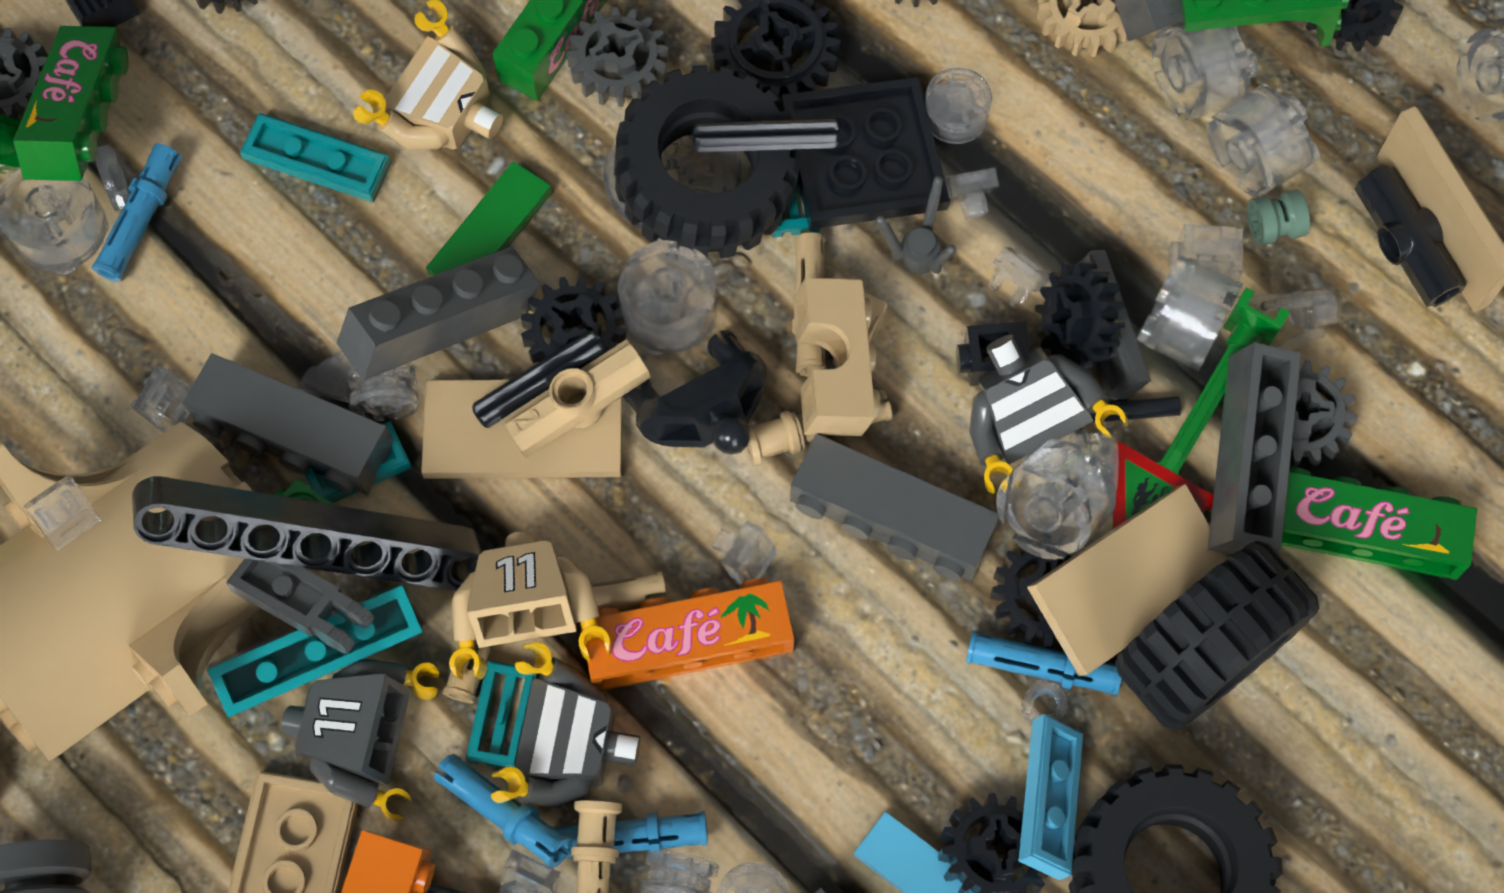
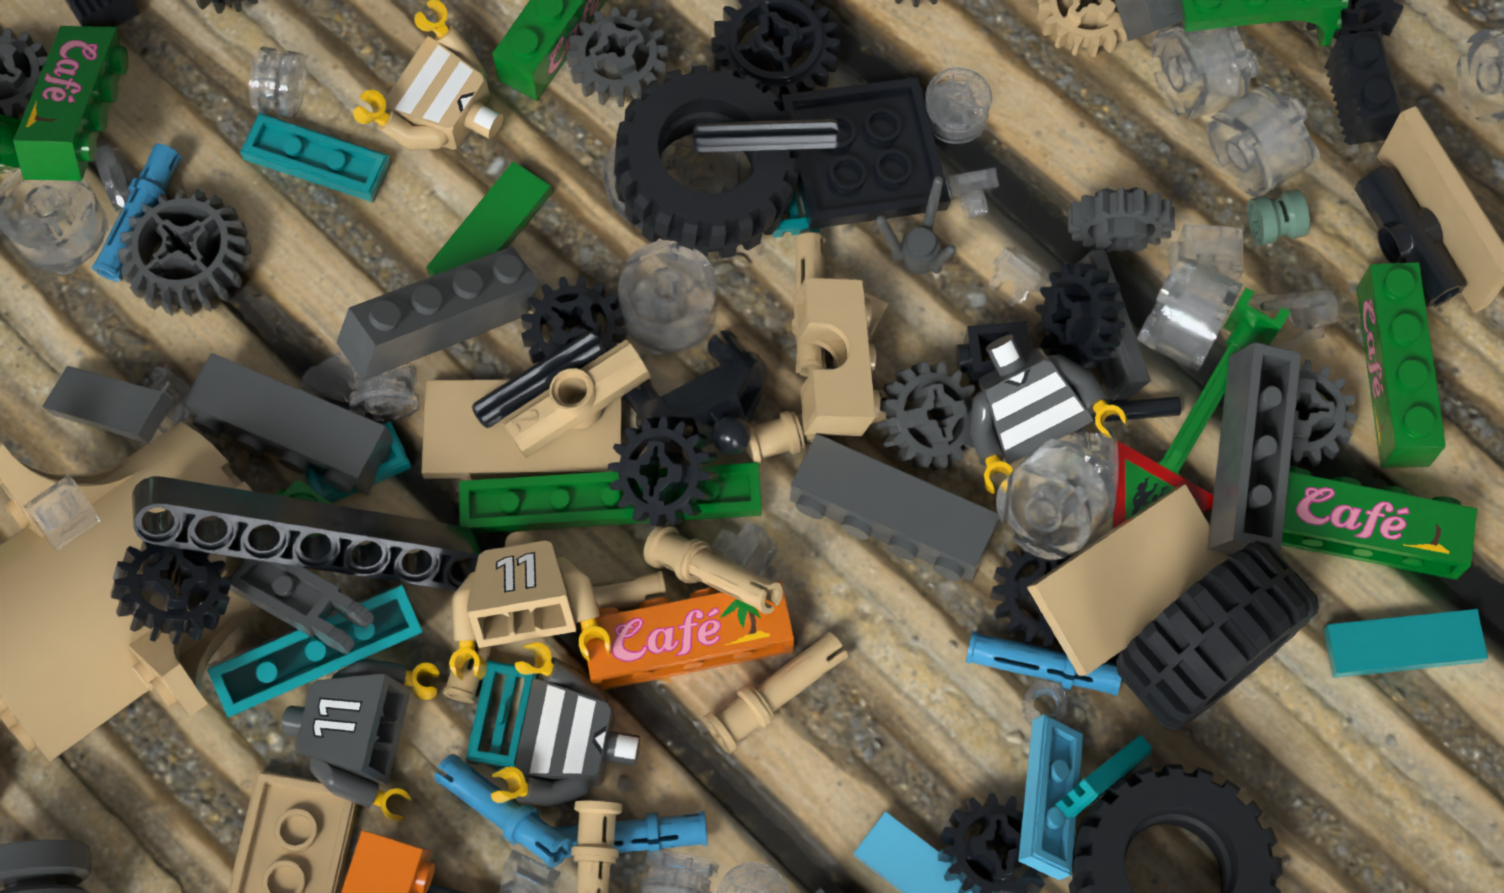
(108, 404): none -> dark grey tile
(169, 587): none -> black gear
(196, 228): none -> dark grey gear
(277, 82): none -> clear wheel
(589, 502): none -> green plate
(661, 493): none -> black gear
(695, 562): none -> tan pin
(756, 705): none -> tan pin
(918, 437): none -> dark grey gear
(1104, 777): none -> teal tile
(1121, 219): none -> dark grey gear
(1363, 87): none -> black brick
(1400, 366): none -> green brick
(1405, 643): none -> teal tile

